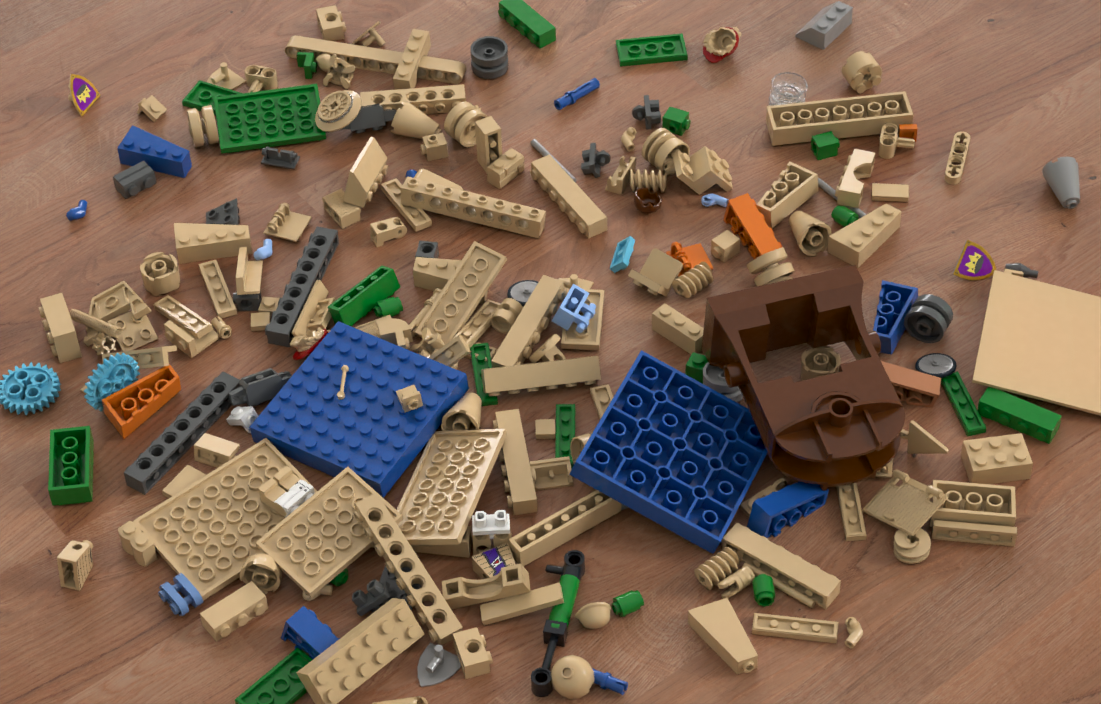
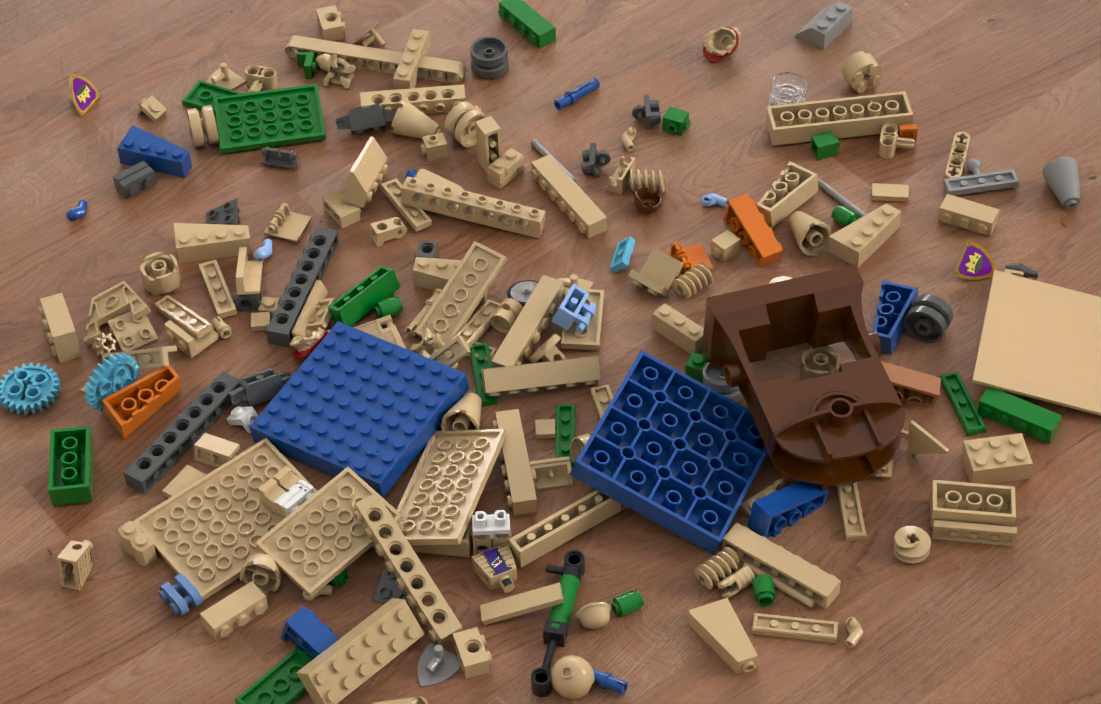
(89, 323): tan piece -> none
(338, 110): tan piece -> none
(341, 395): tan hinge -> none
(374, 599): dark grey hips -> none
(395, 332): tan brick -> none
(409, 398): tan bracket -> none
(508, 582): tan arch -> none
(651, 50): green tile -> none
(659, 150): tan wheel -> none
(702, 170): tan bracket -> none
(769, 265): tan wheel -> none
(850, 189): tan arch -> none
(906, 505): tan window -> none
(936, 365): light grey wheel -> none
(968, 215): none -> tan brick
(980, 182): none -> light grey plate

